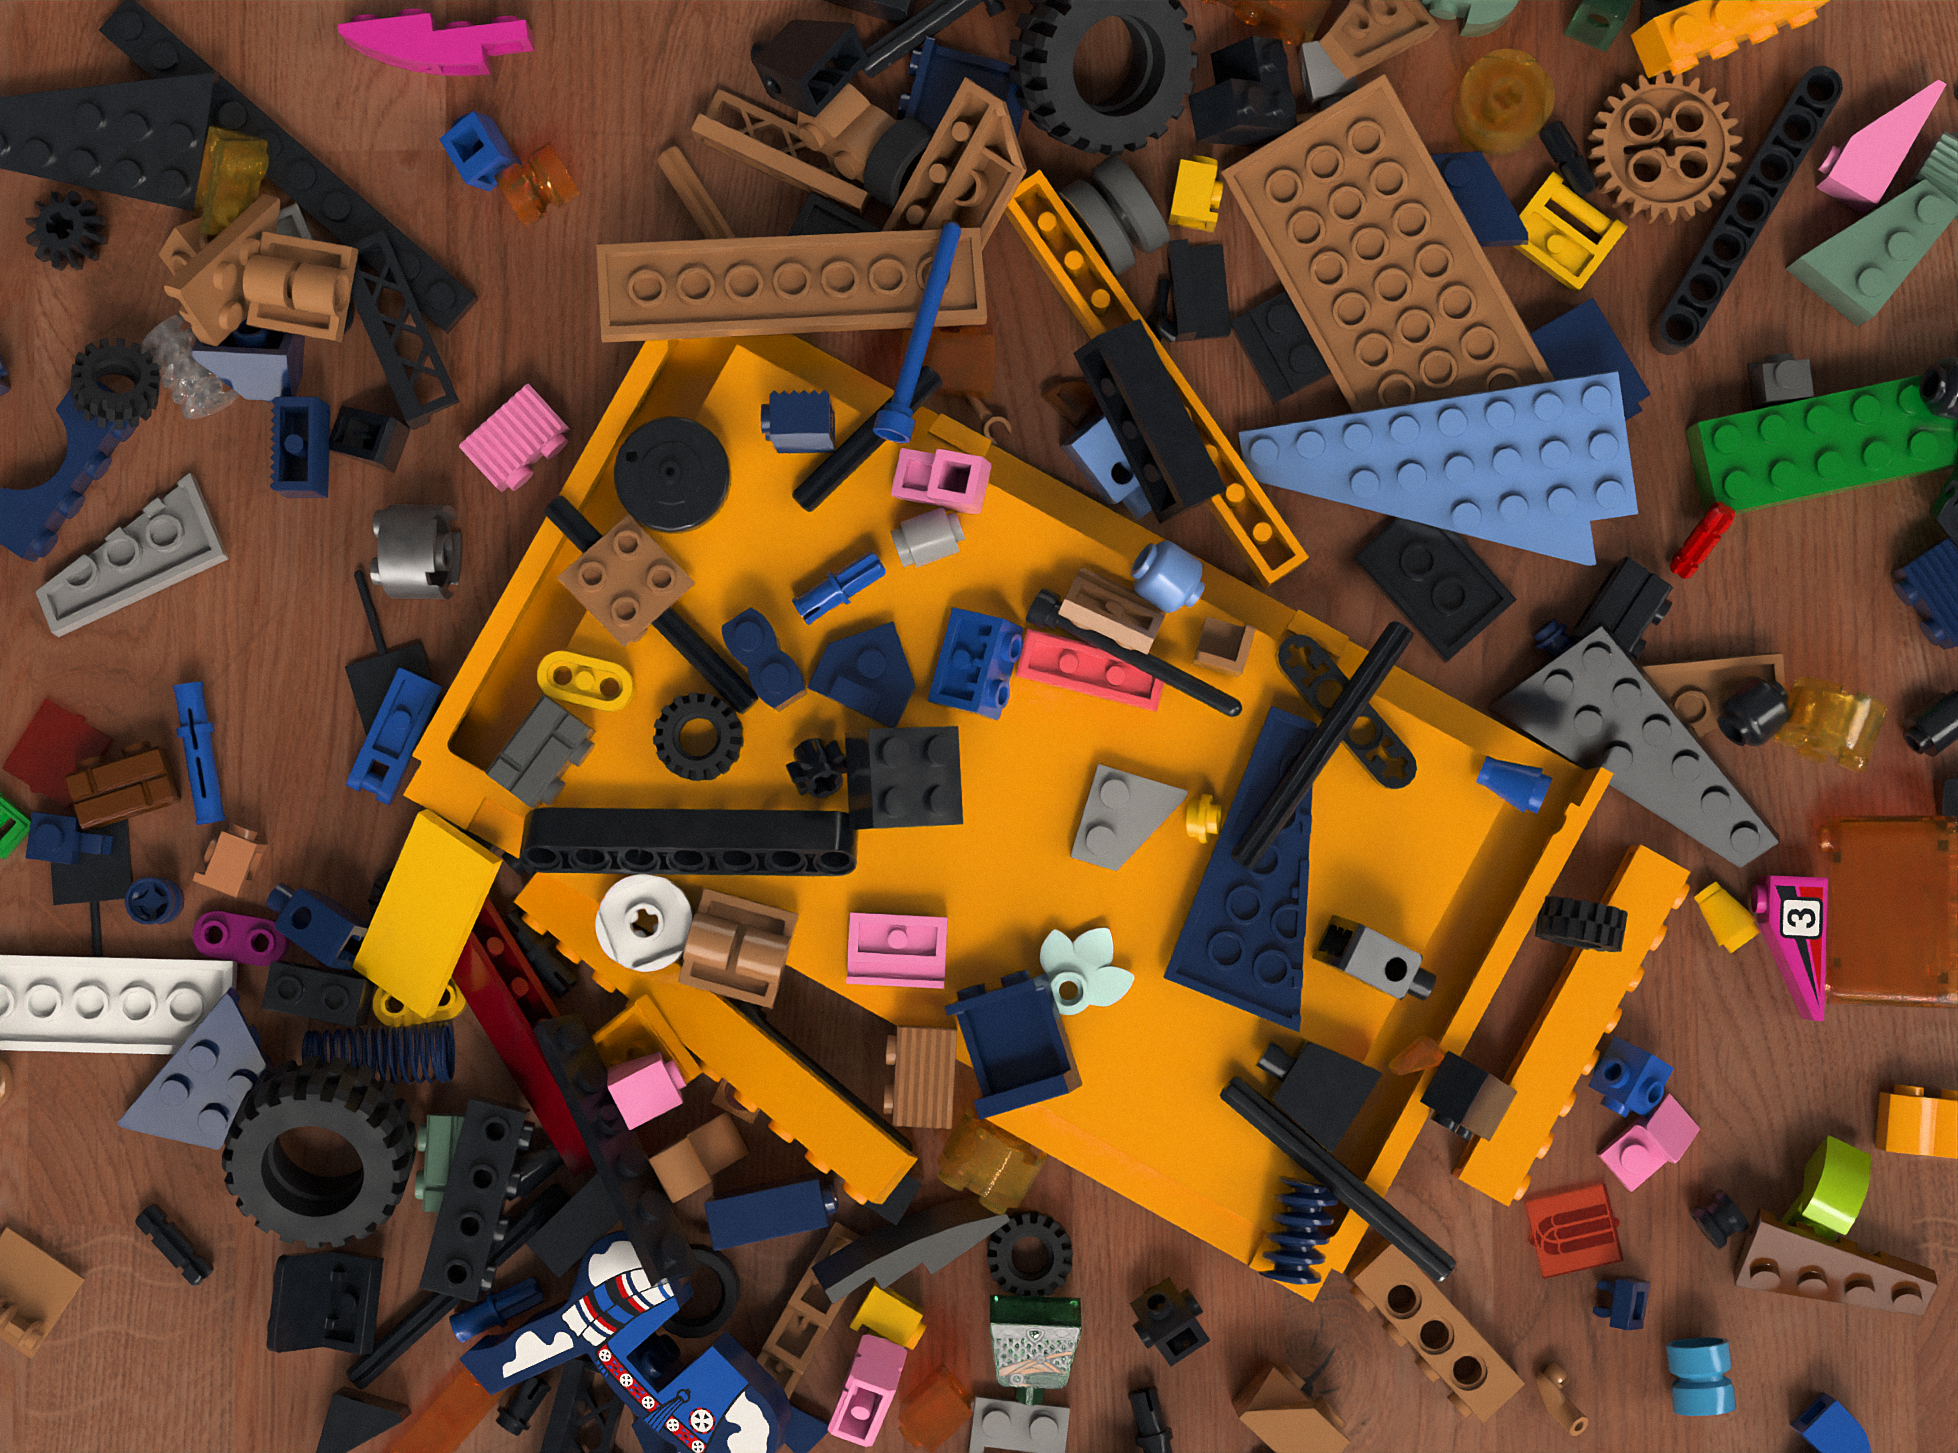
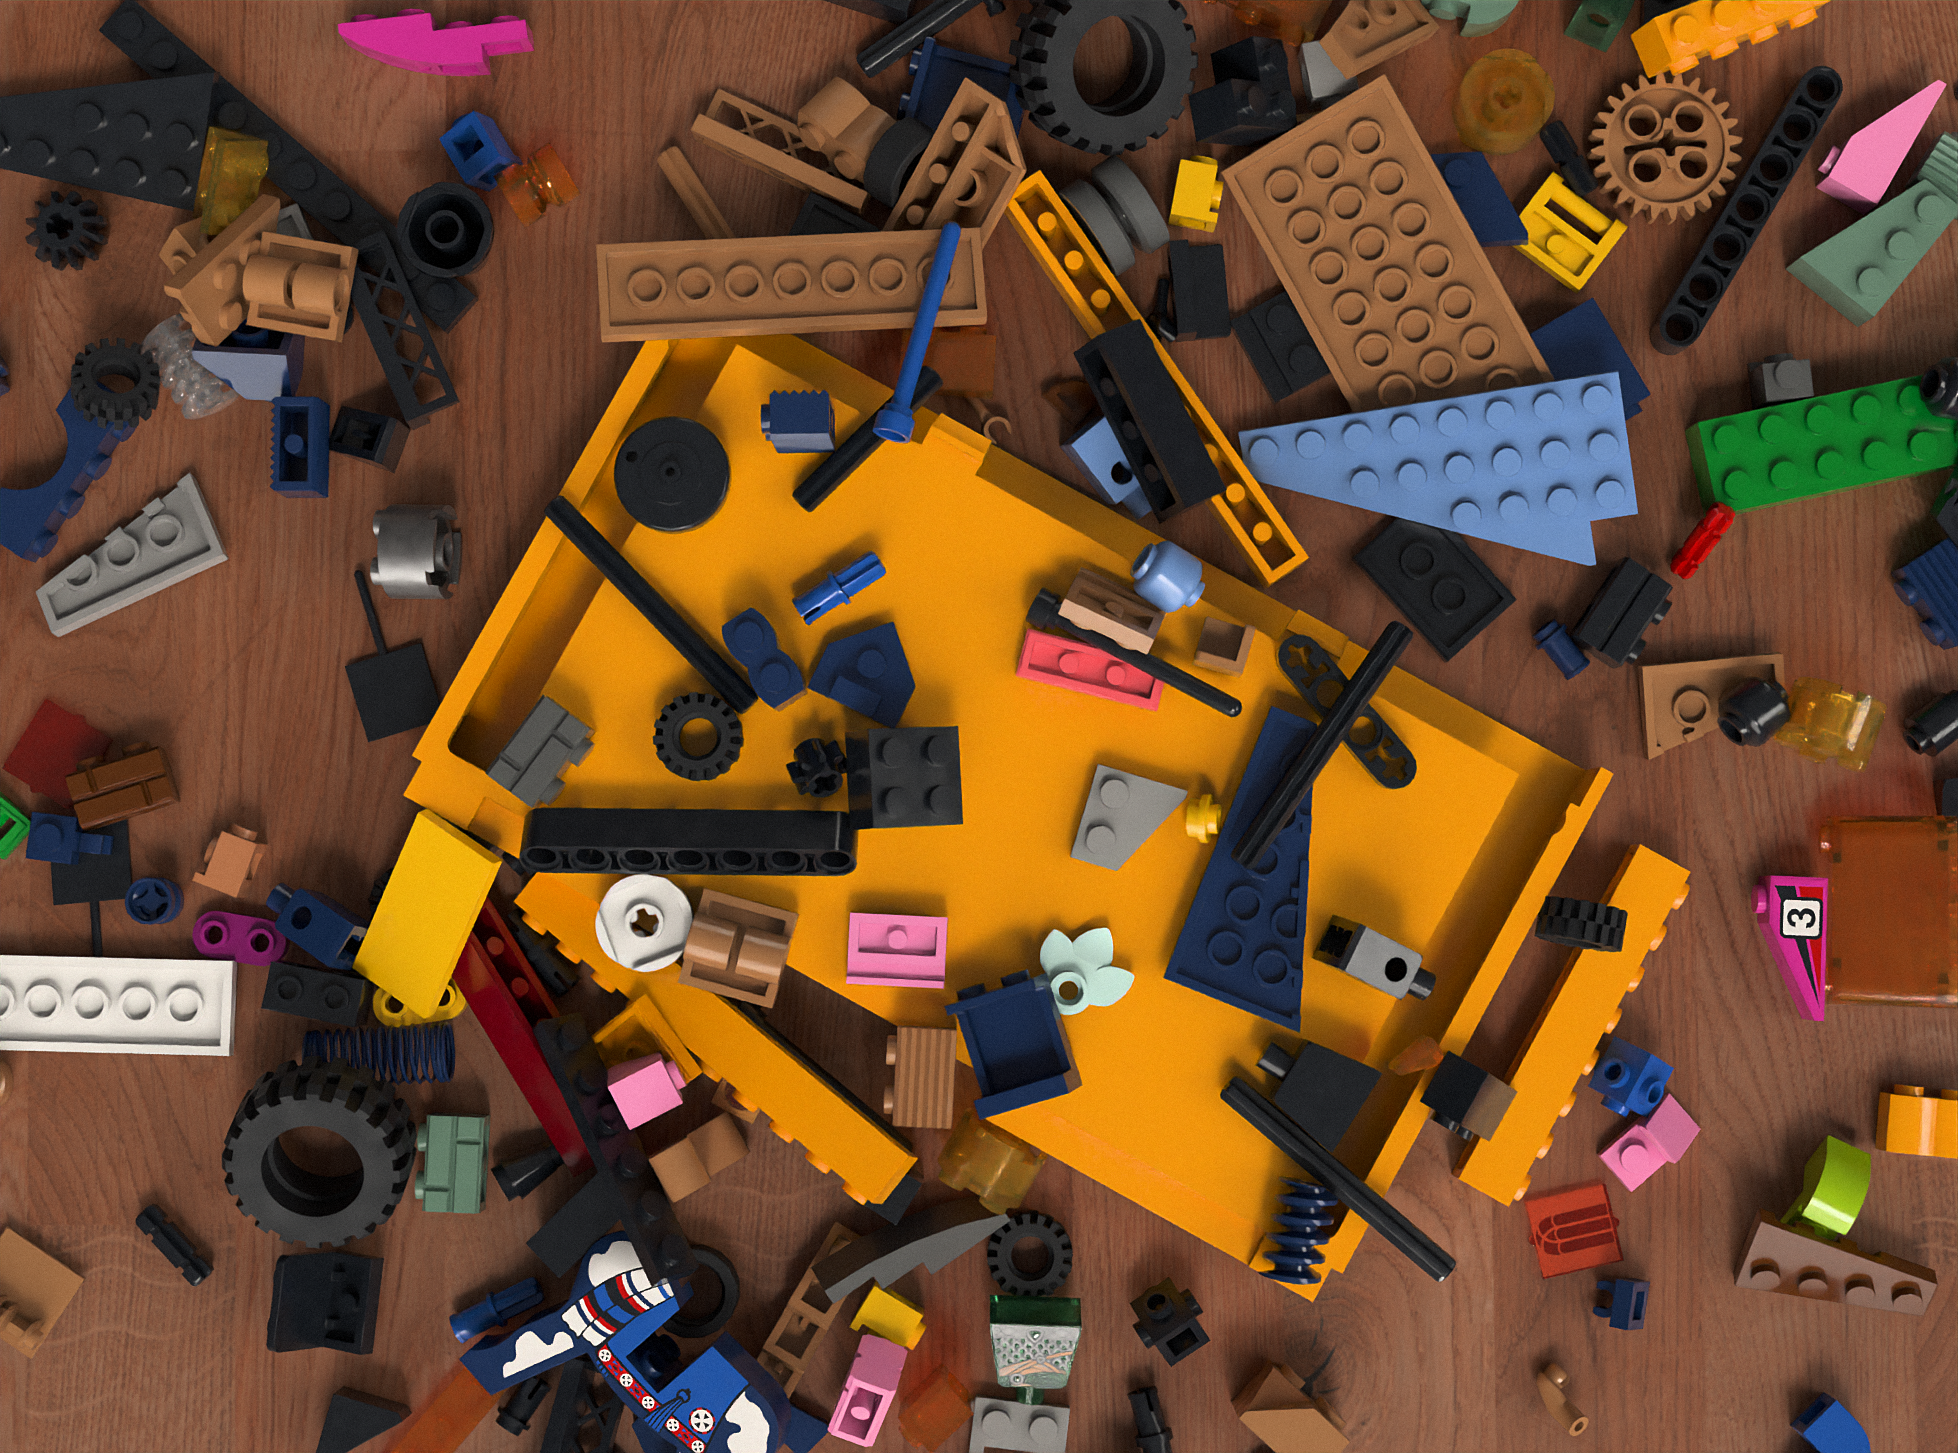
(199, 752): blue pin -> none
(203, 1081): wing -> none
(395, 734): blue plate -> none
(438, 1305): black axle -> none
(446, 231): none -> black cone
(476, 1198): black brick -> none
(516, 439): bright pink brick -> none
(586, 681): yellow plate -> none
(626, 581): medium nougat hinge -> none
(771, 1210): dark blue brick -> none
(809, 63): black torso -> none
(927, 537): light grey brick -> none
(942, 479): bright pink brick -> none
(976, 663): blue bracket -> none
(1492, 1379): medium nougat brick -> none
(1515, 783): blue cone -> none
(1610, 714): wing -> none
(1700, 1370): dark azure wheel -> none
(1719, 1219): black wheel -> none
(1726, 917): yellow cone -> none

